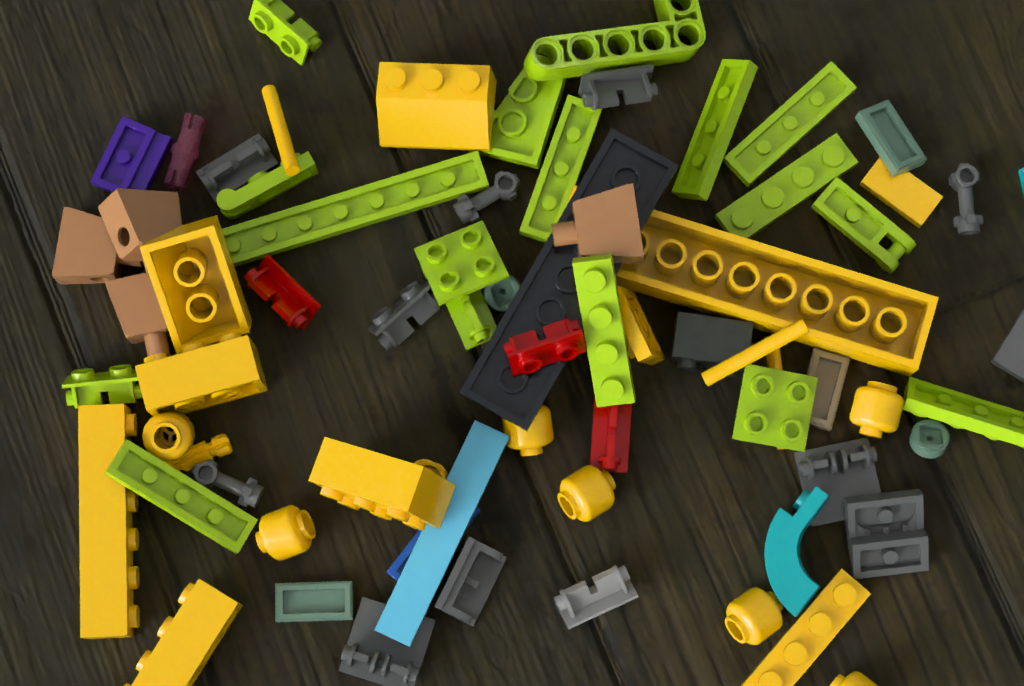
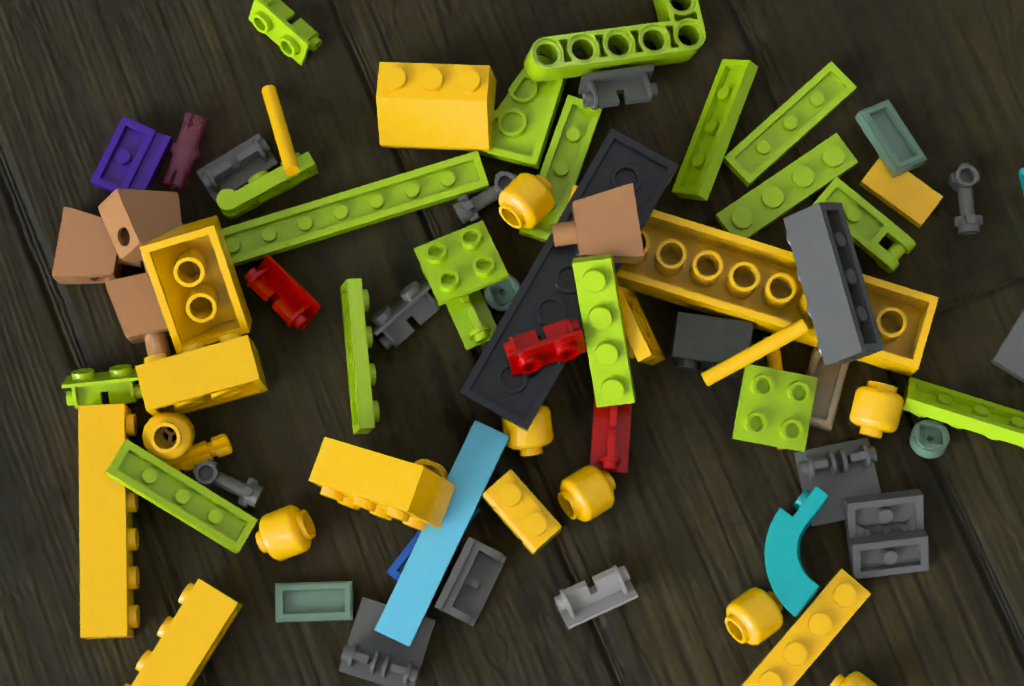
(358, 340): none -> lime plate
(521, 512): none -> yellow brick
(526, 201): none -> yellow head
(833, 283): none -> dark grey brick

